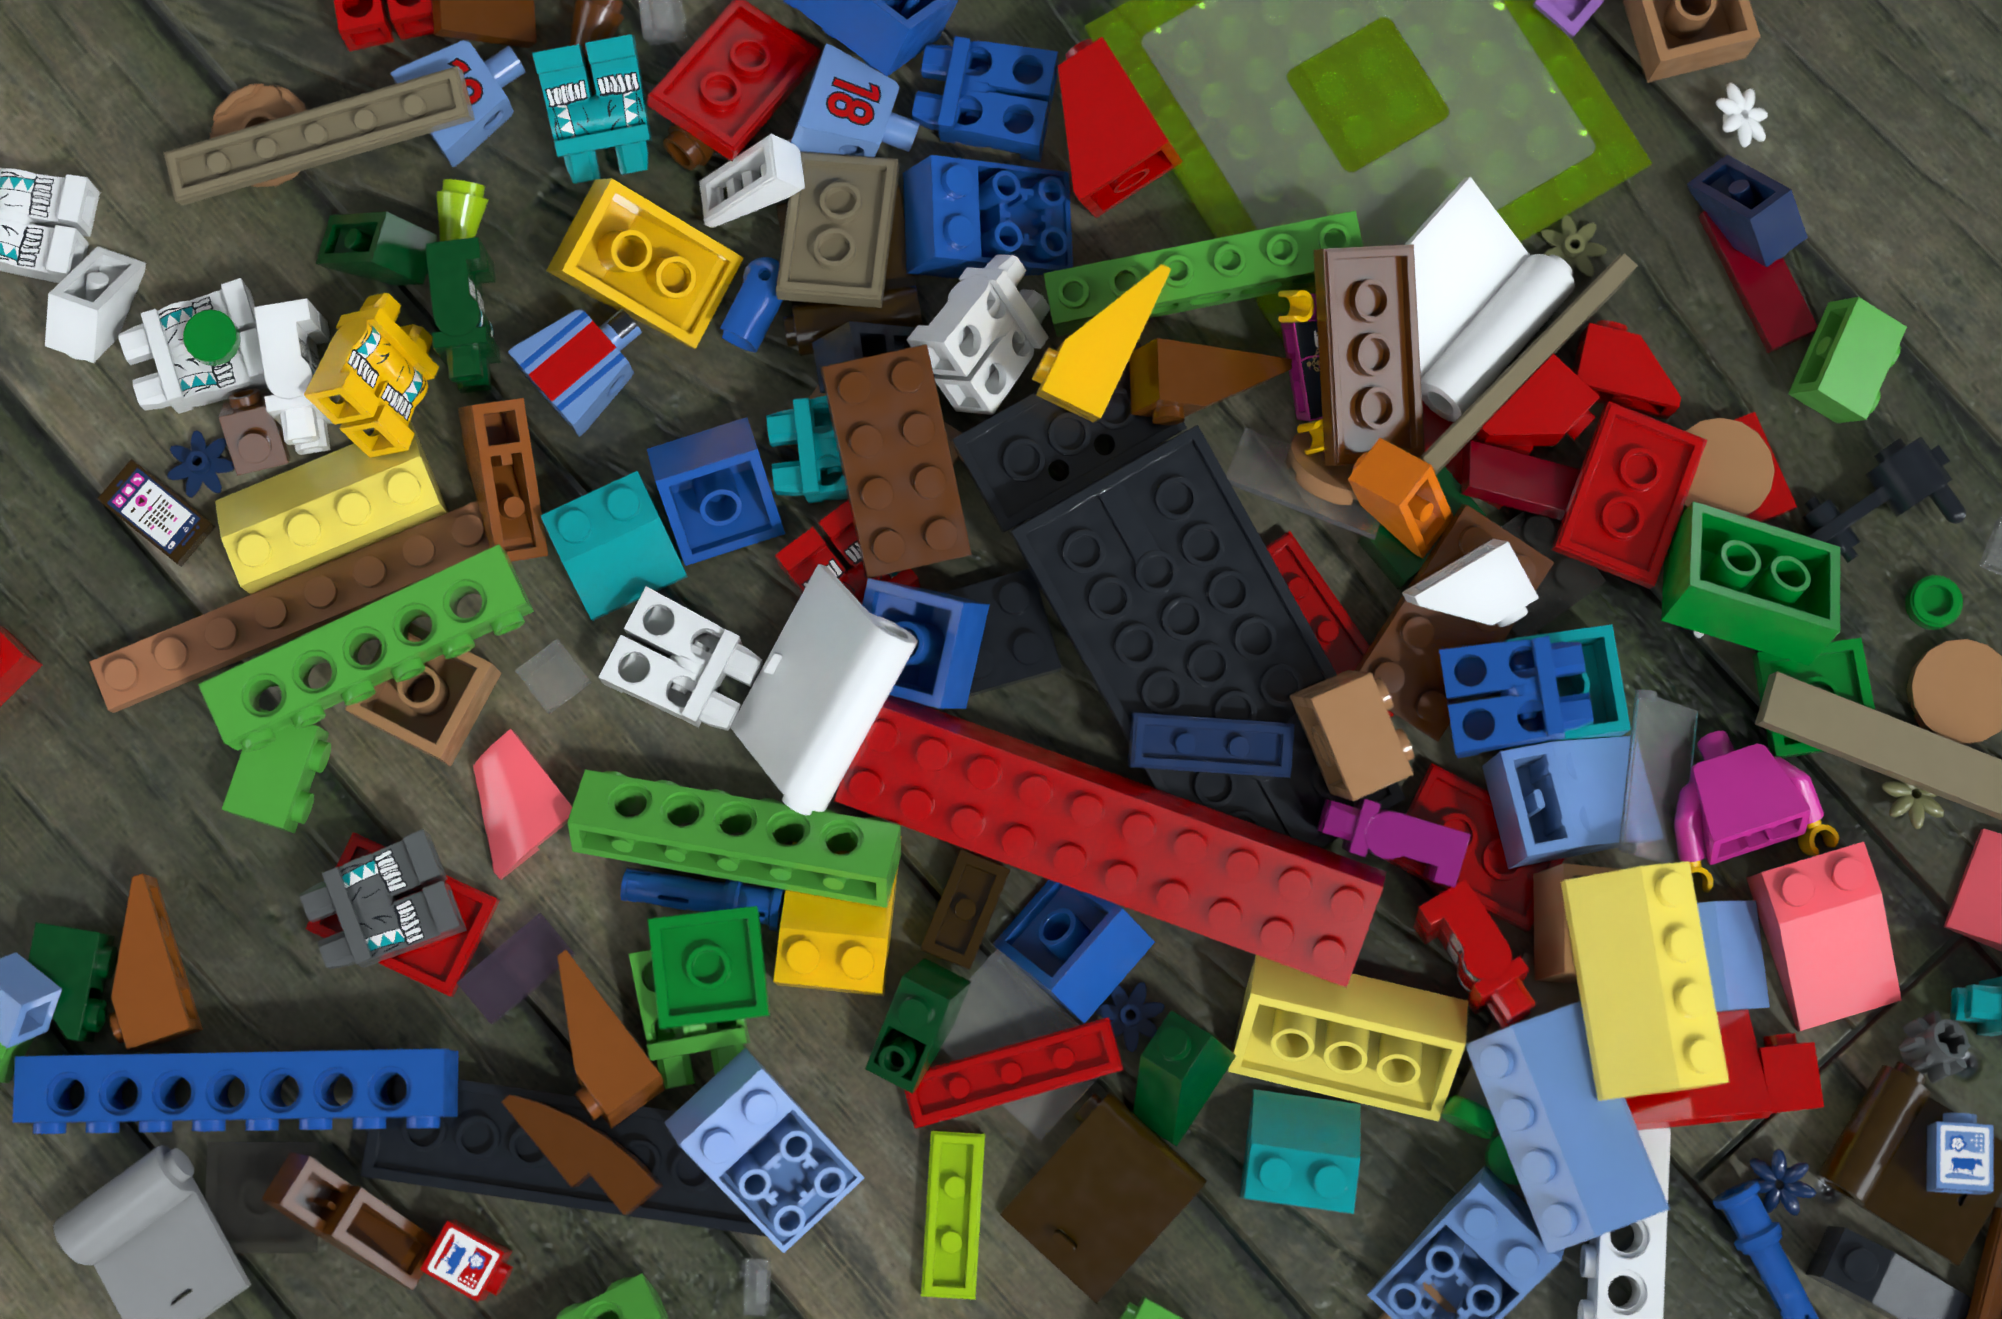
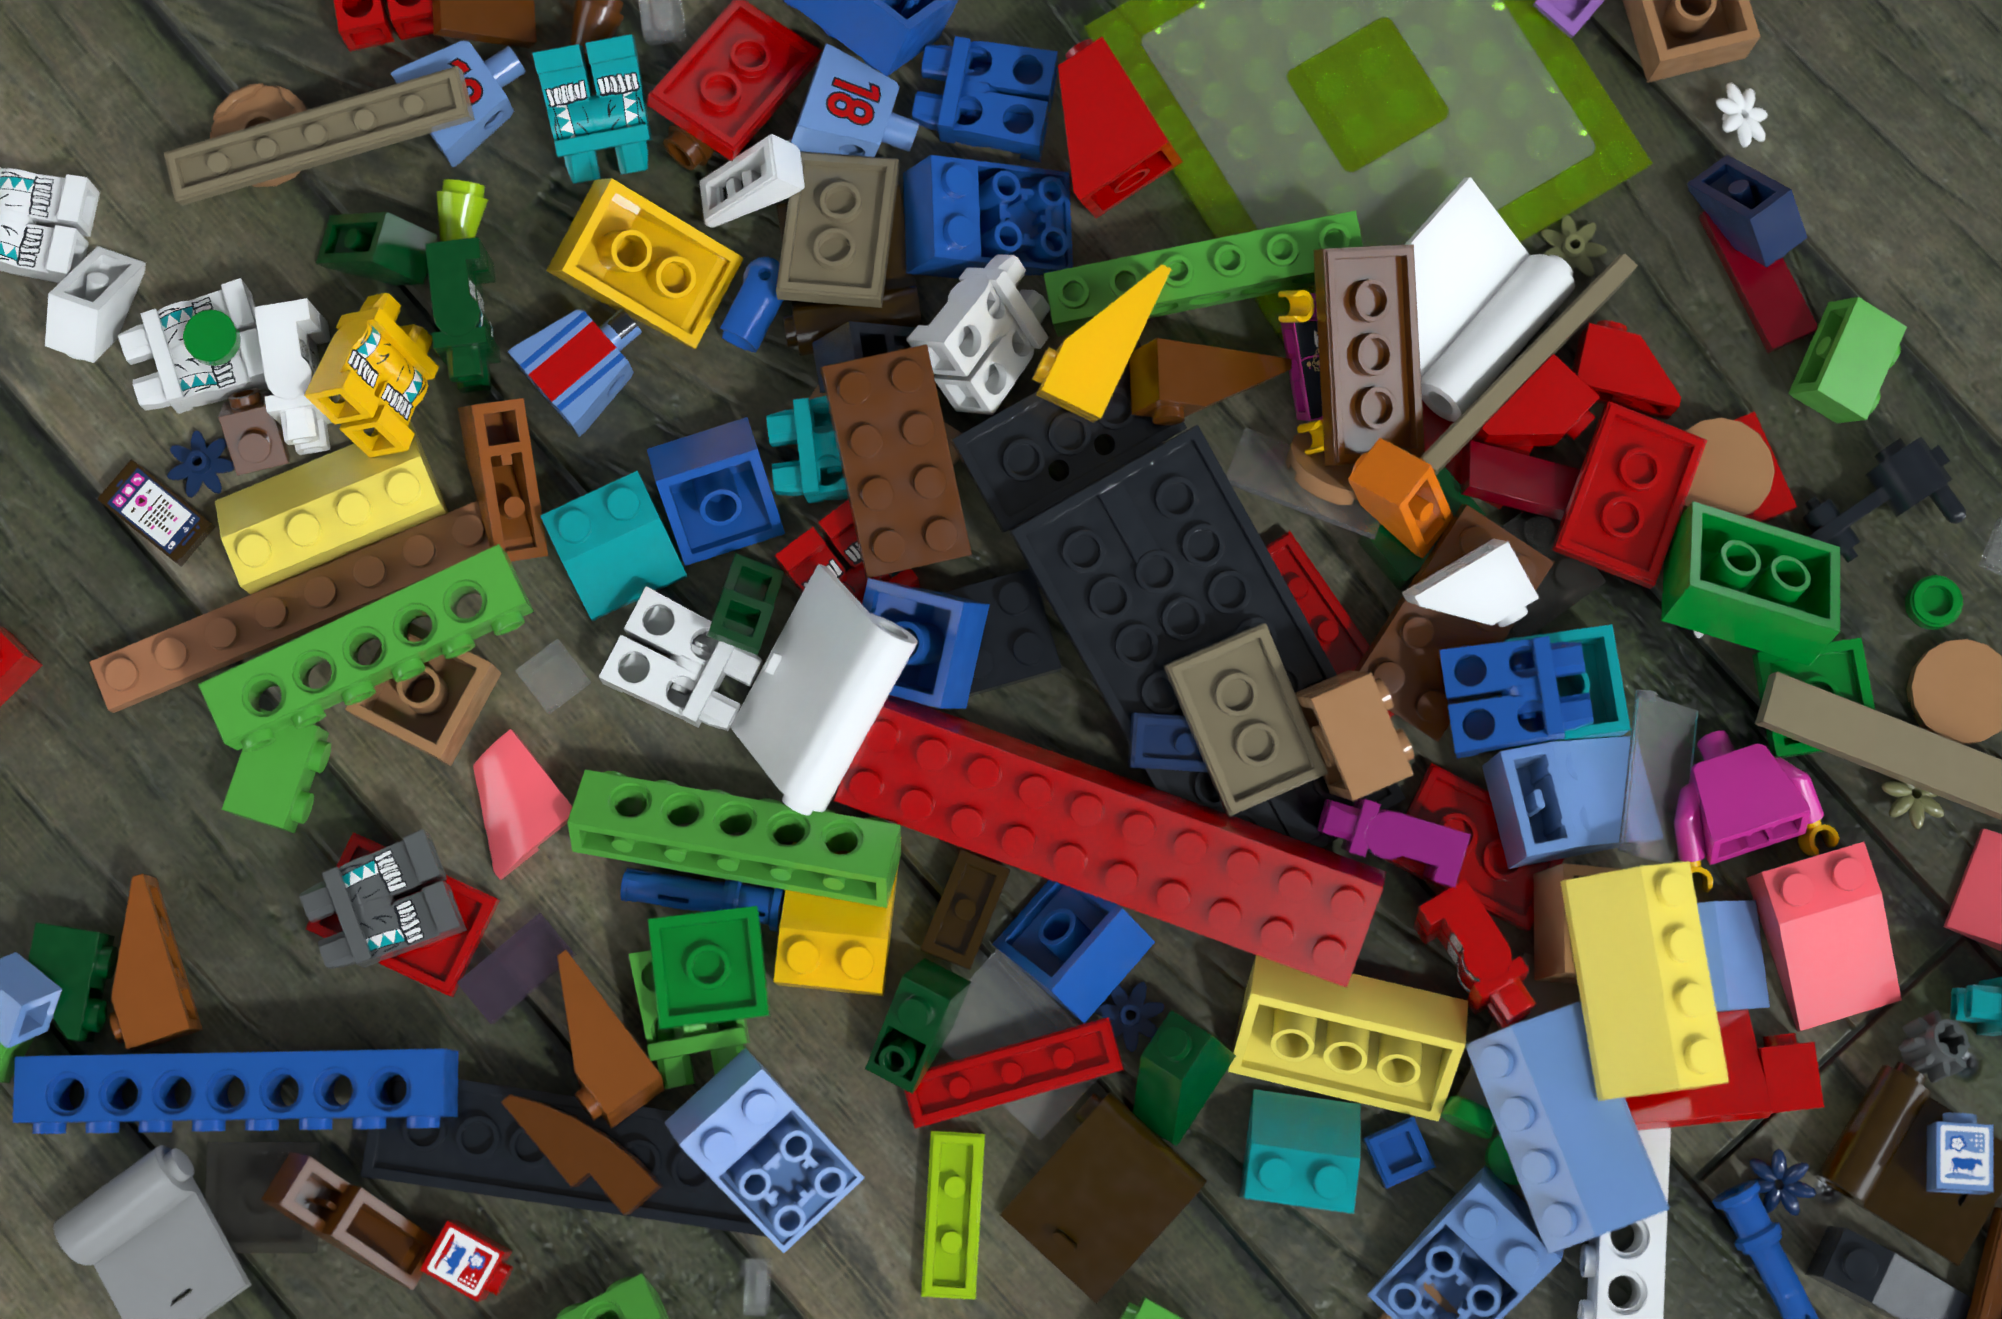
(745, 604): none -> dark green slope
(1246, 719): none -> dark tan tile
(1398, 1152): none -> blue tile

